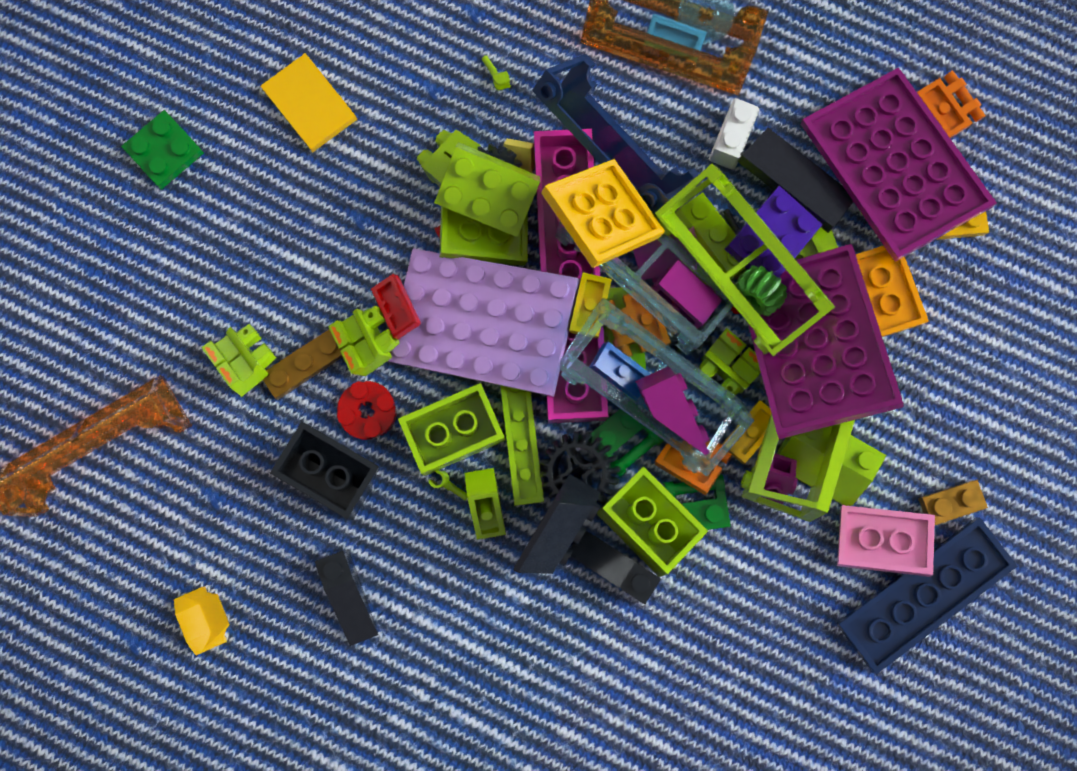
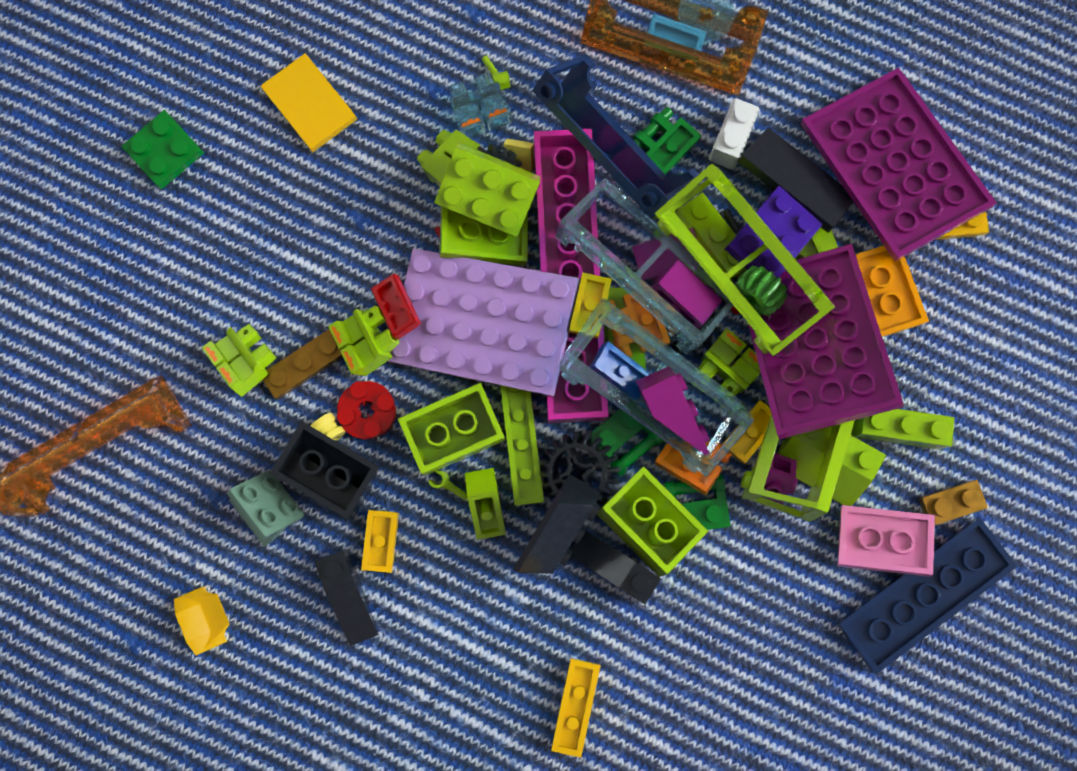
(265, 506): none -> sand green bracket
(327, 426): none -> light yellow wheel
(380, 541): none -> yellow plate
(486, 98): none -> clear light blue hips
(575, 707): none -> yellow plate
(602, 212): yellow plate -> none
(673, 145): none -> green plate
(907, 428): none -> lime brick
(945, 107): orange plate -> none

